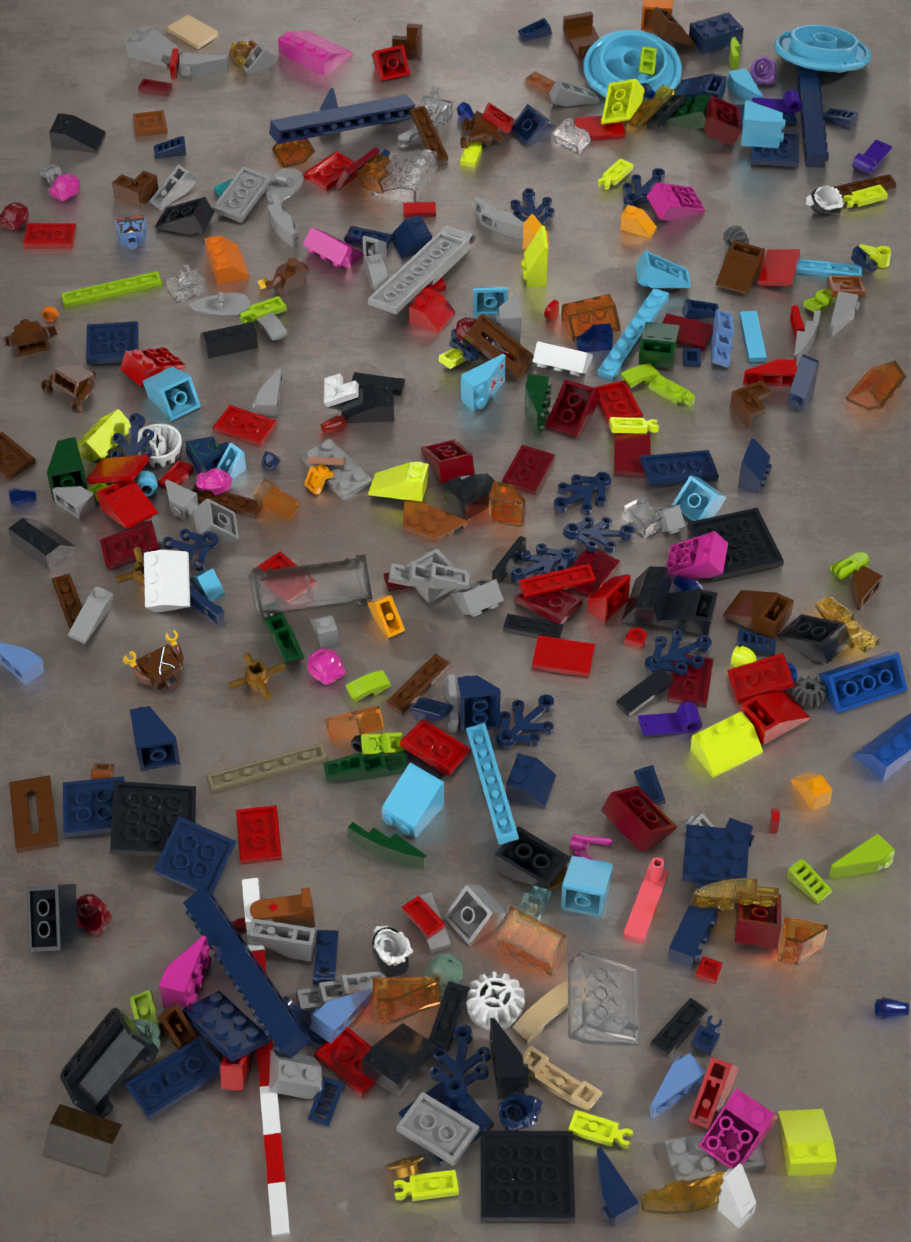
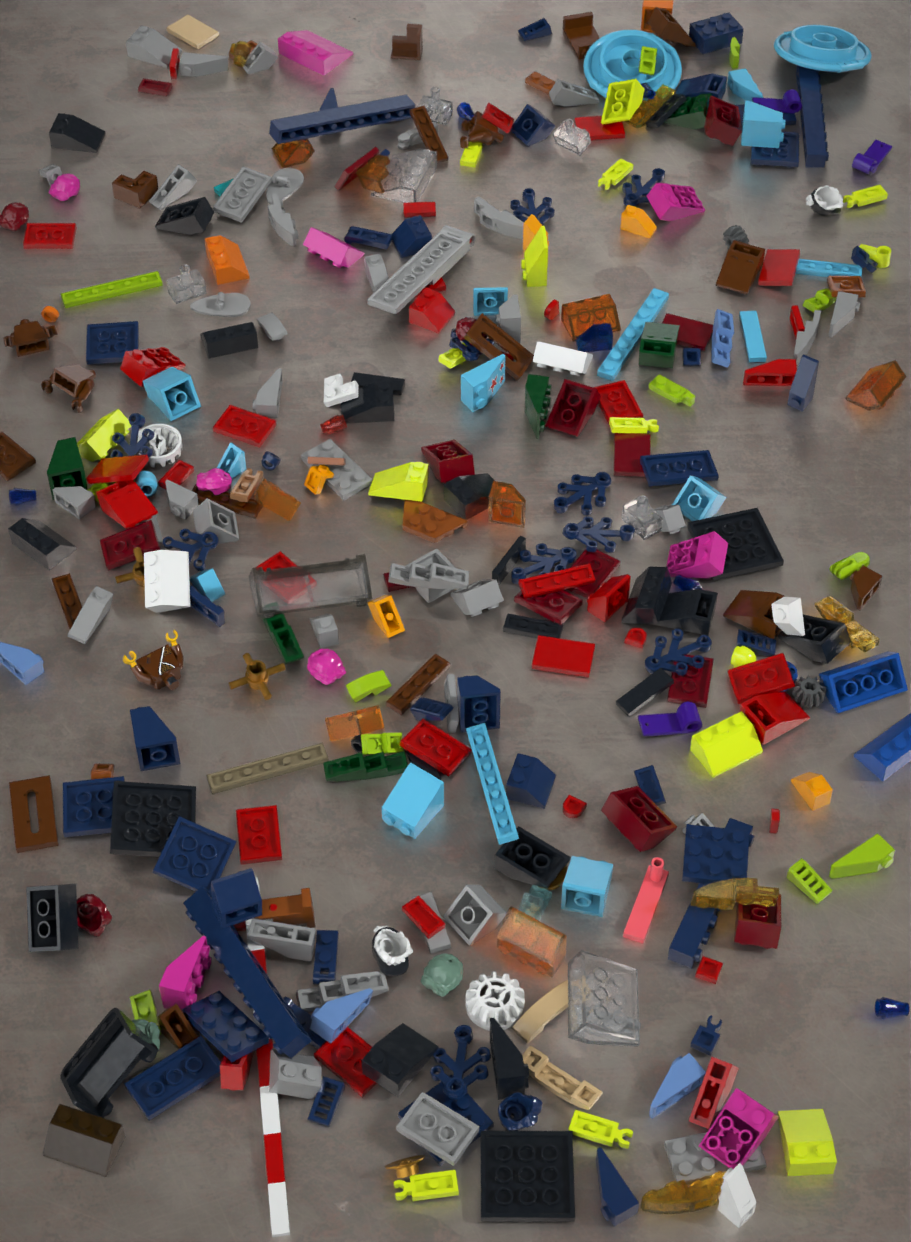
(131, 230): medium blue torso -> none
(150, 123): dark orange tile -> none
(170, 148): dark blue slope -> none
(205, 453): dark blue torso -> none
(236, 898): none -> dark blue slope
(246, 485): none -> medium nougat hinge
(263, 308): lime hinge -> none
(287, 277): reddish brown torso -> none
(328, 171): red tile -> none
(374, 246): light grey slope -> none
(391, 63): red slope -> none
(393, 848): dark green slope -> none
(403, 997): clear orange slope -> none
(449, 1015): black tile -> none
(528, 469): dark red tile -> none
(545, 704): dark blue plant -> none
(573, 807): none -> red tile
(581, 843): dark pink plant -> none
(638, 374): lime slope -> none
(661, 273): medium azure slope -> none
(679, 1028): black tile -> none
(699, 309): dark blue slope -> none
(747, 402): reddish brown panel -> none
(754, 468): dark blue slope -> none
(765, 74): medium lavender hair -> none
(789, 615): none -> white slope
(800, 940): clear orange slope -> none
(841, 117): dark blue slope -> none
(885, 181): reddish brown tile -> none

